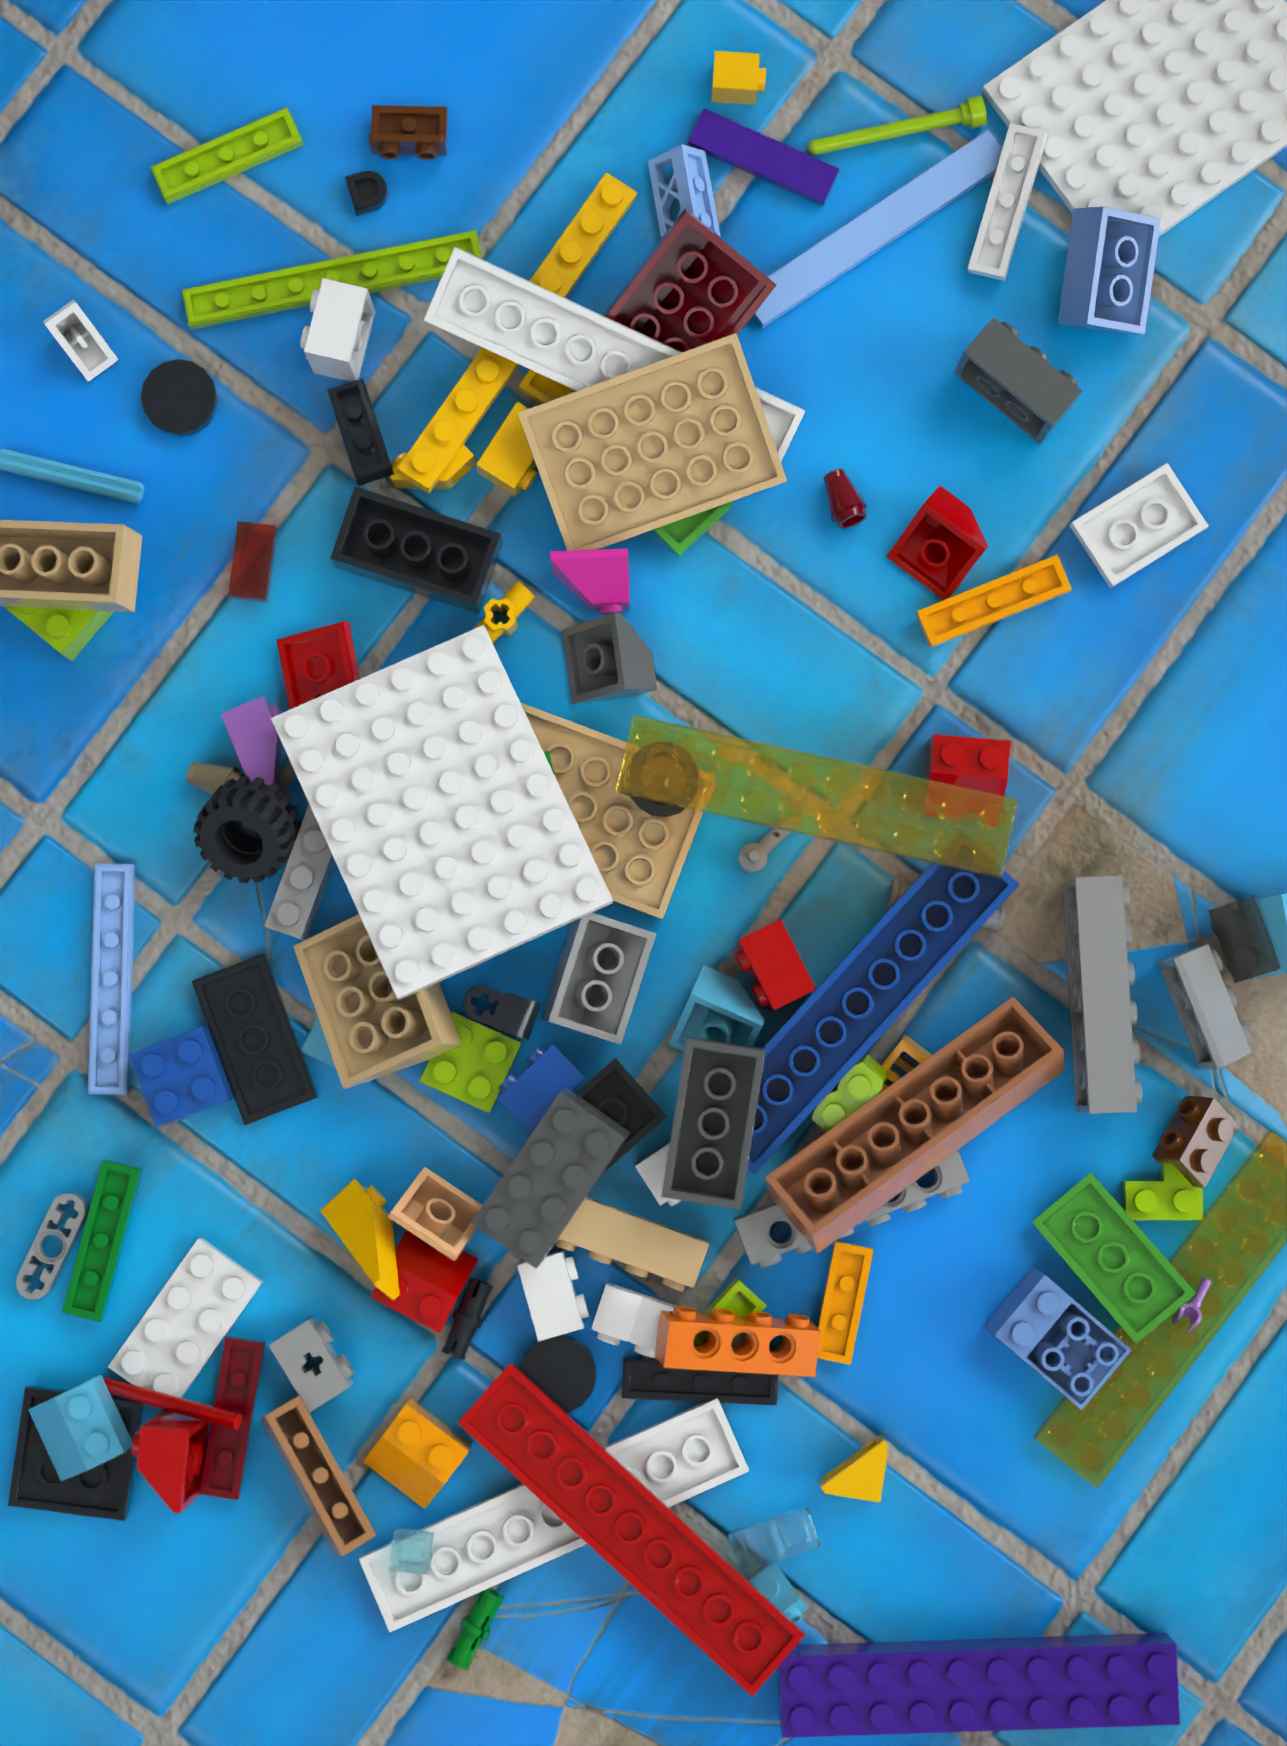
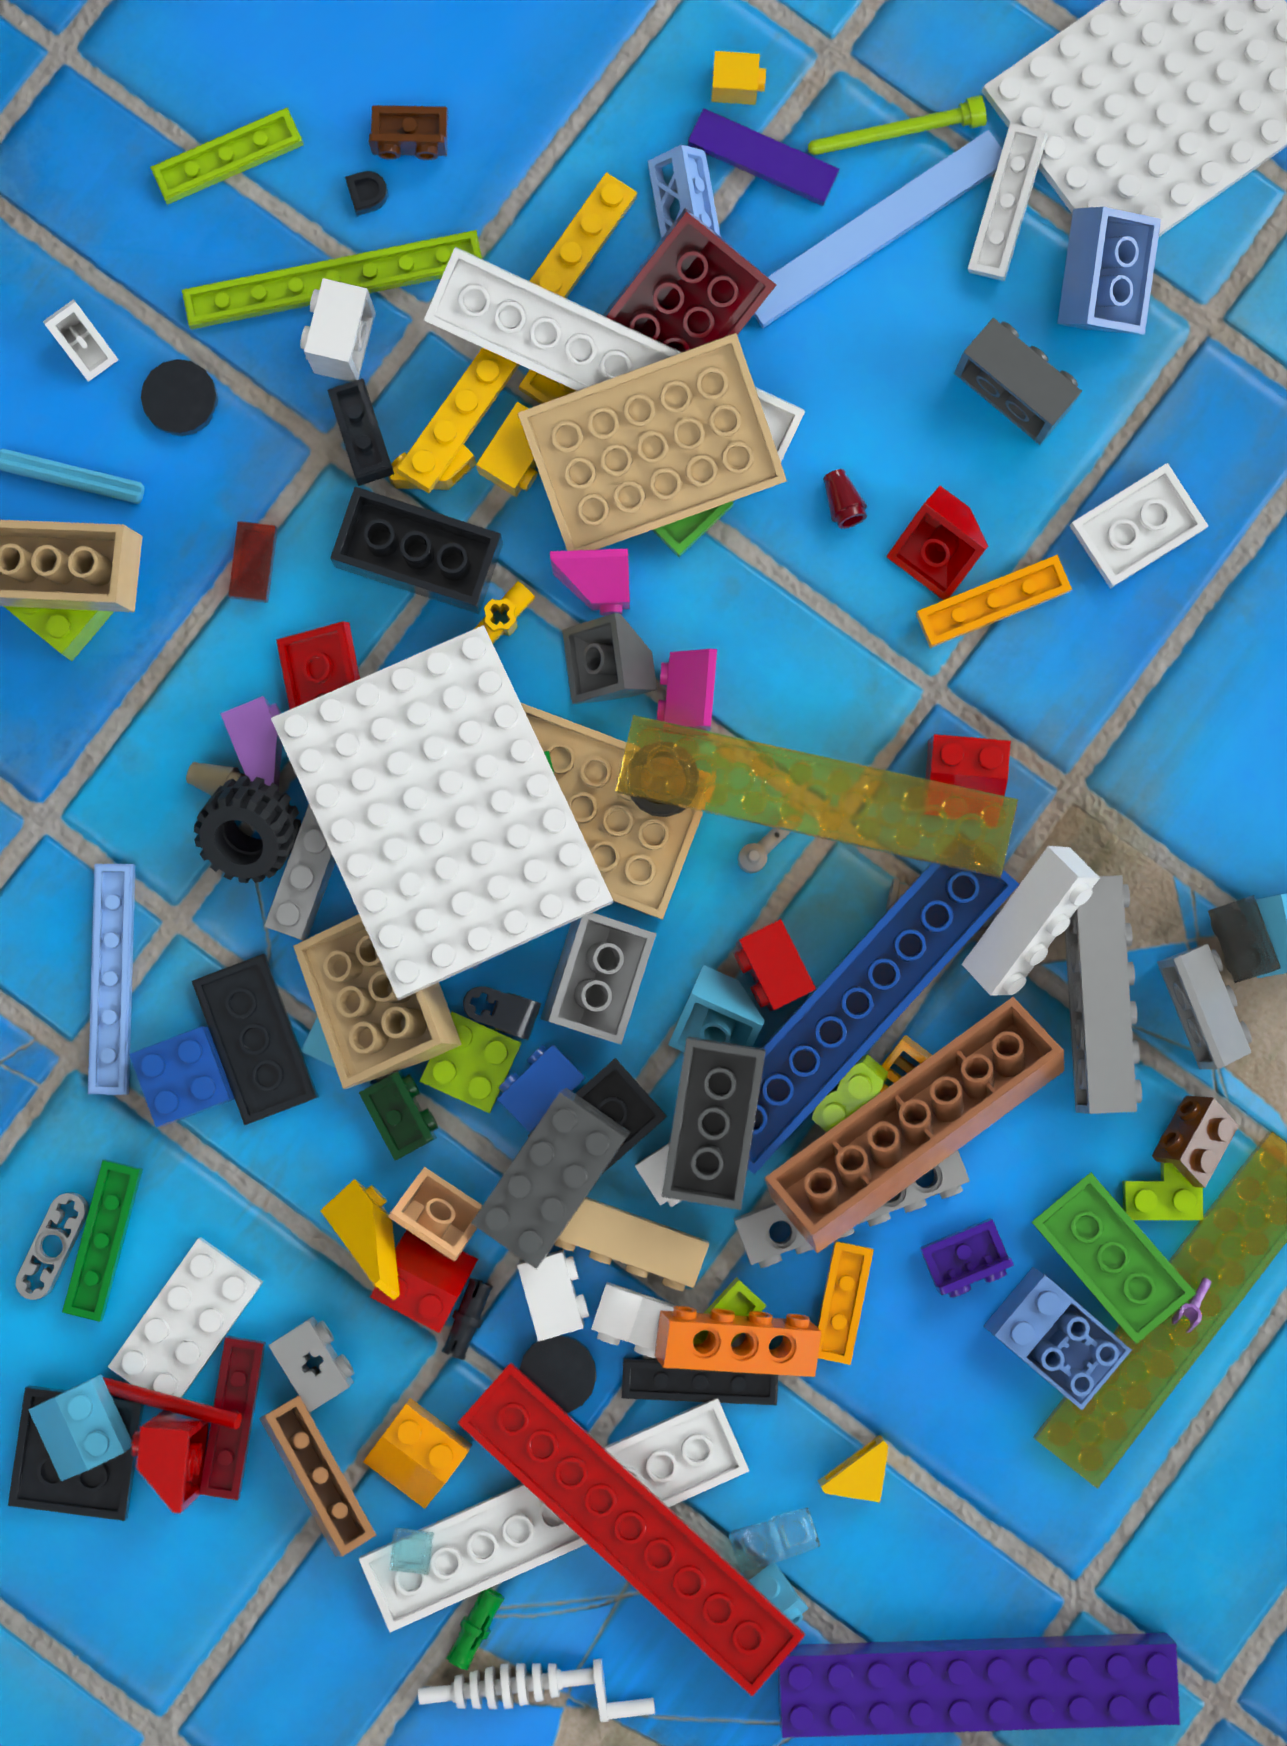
(399, 1114): none -> dark green bracket
(537, 1682): none -> white piece
(689, 688): none -> dark pink slope
(966, 1258): none -> dark purple bracket
(1031, 921): none -> white brick

